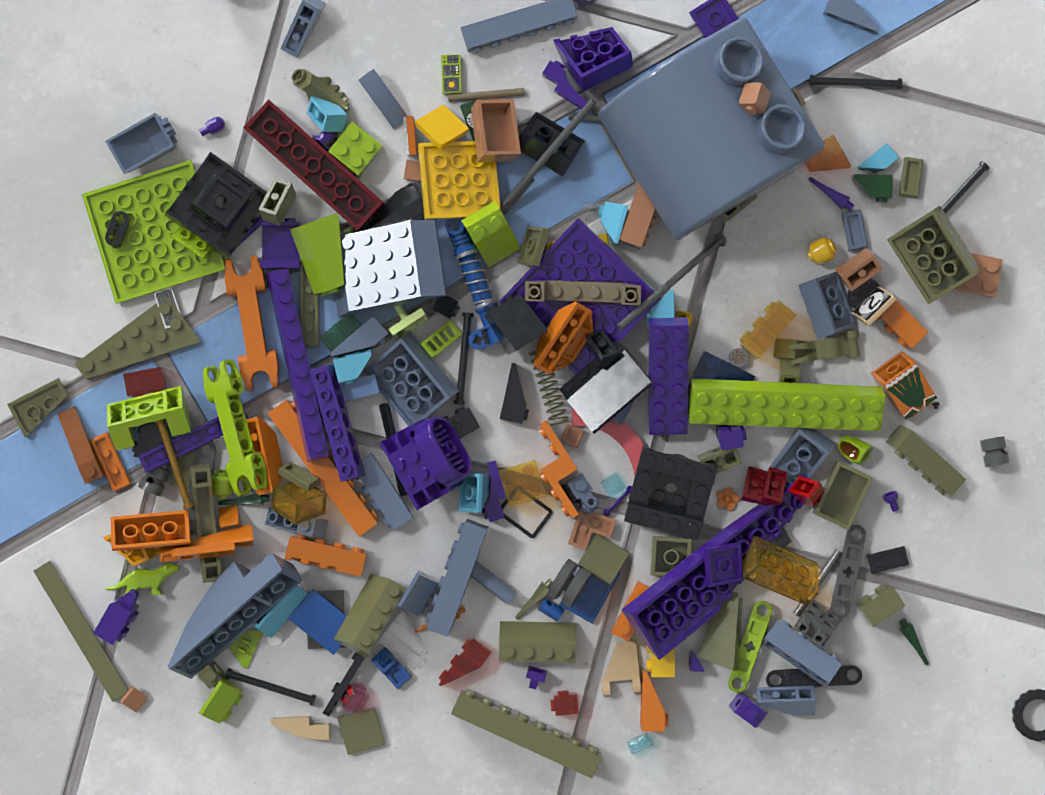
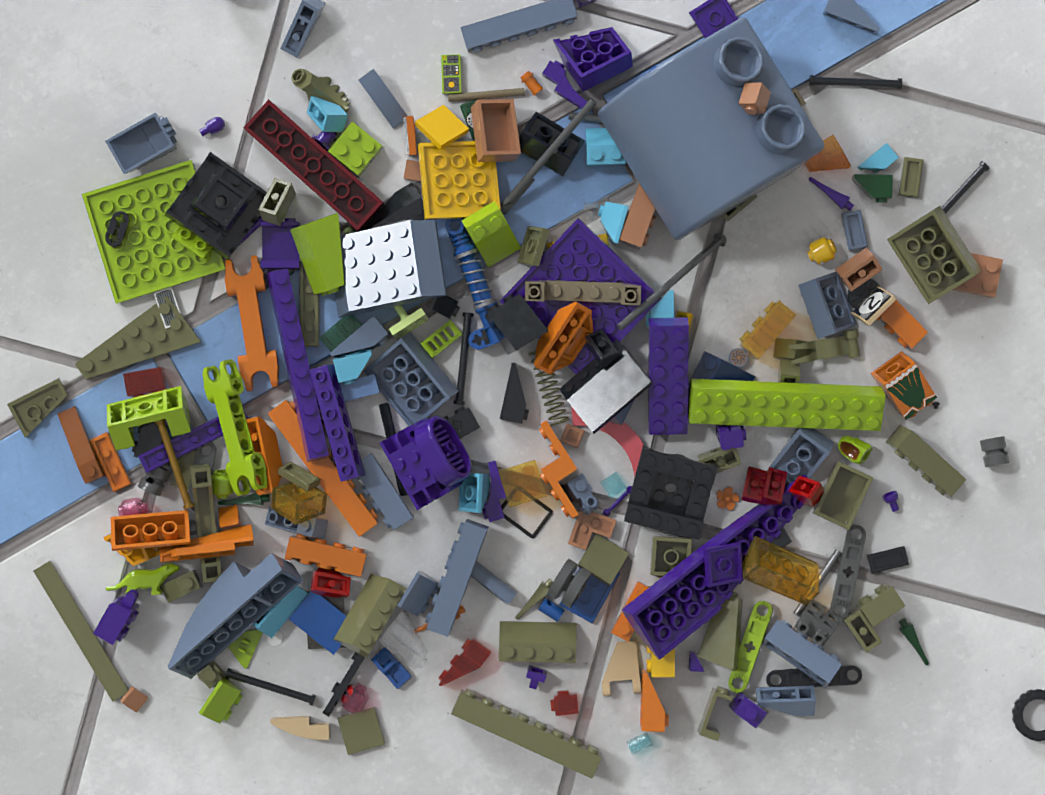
(132, 507): none -> clear pink head
(181, 586): none -> olive slope
(330, 583): none -> red slope
(531, 82): none -> orange pin
(601, 149): none -> medium azure slope
(703, 729): none -> olive panel
(862, 630): none -> olive brick

